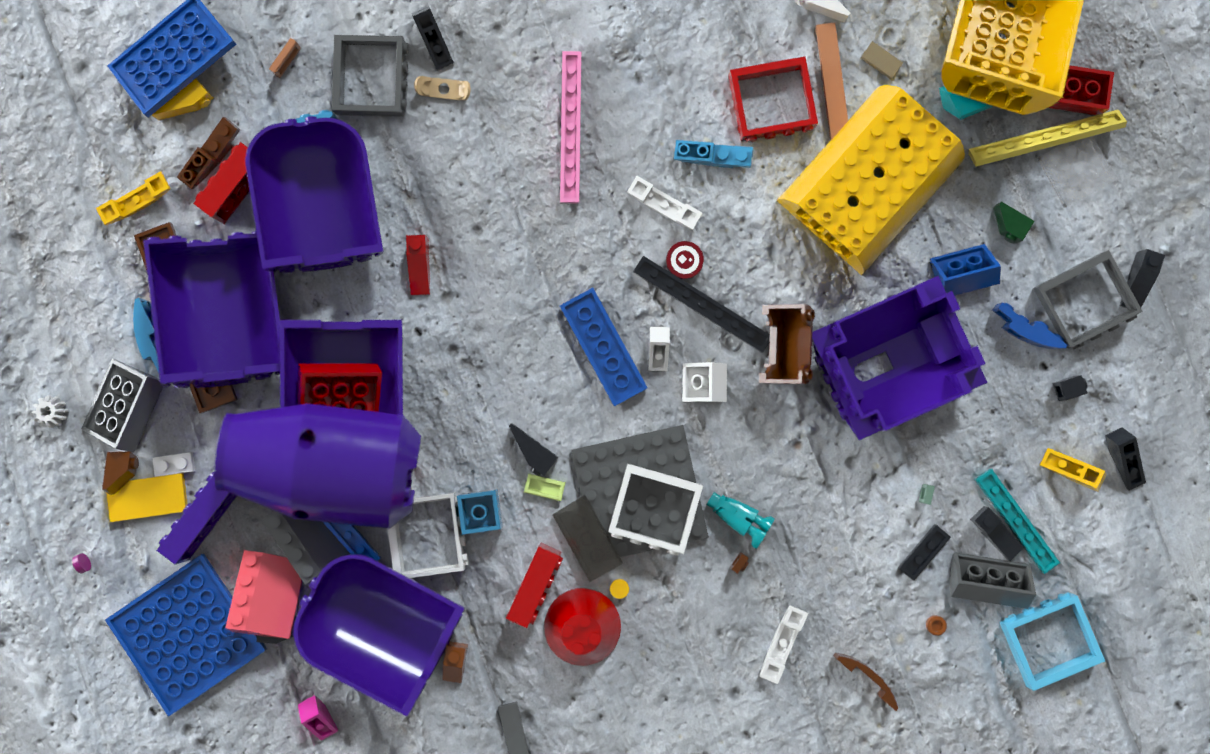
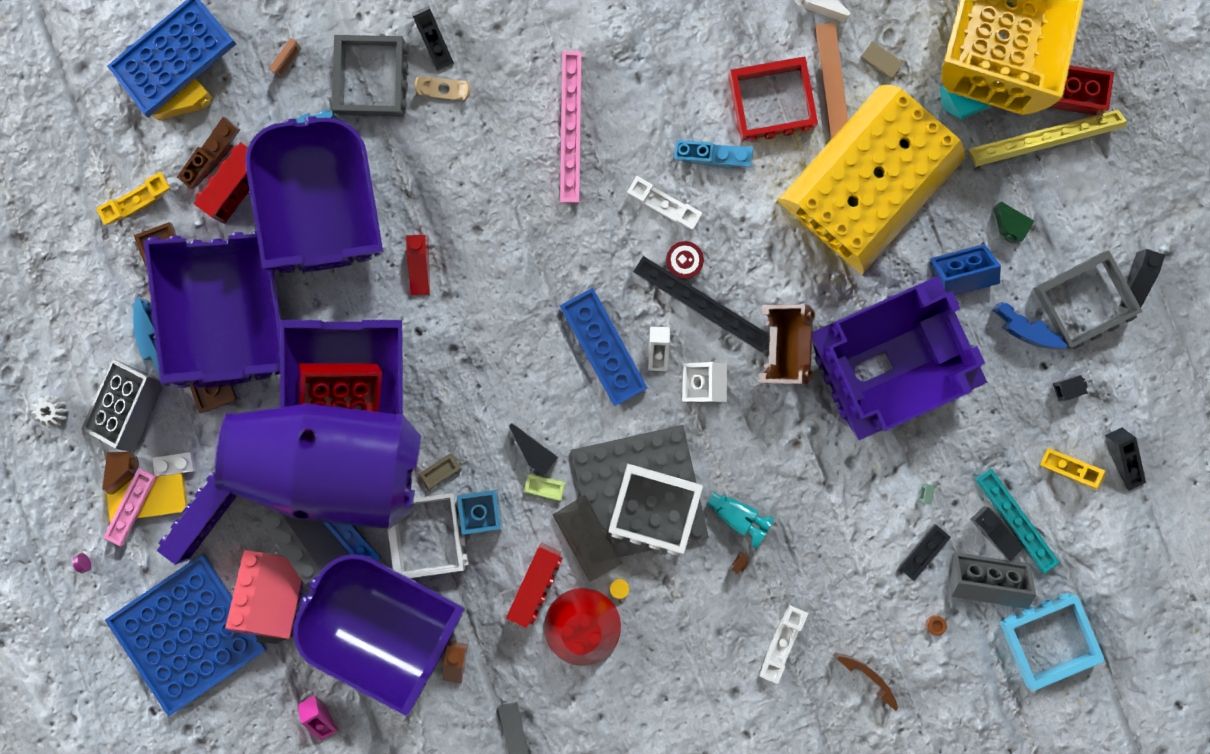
(130, 507): none -> bright pink tile
(440, 471): none -> dark tan tile

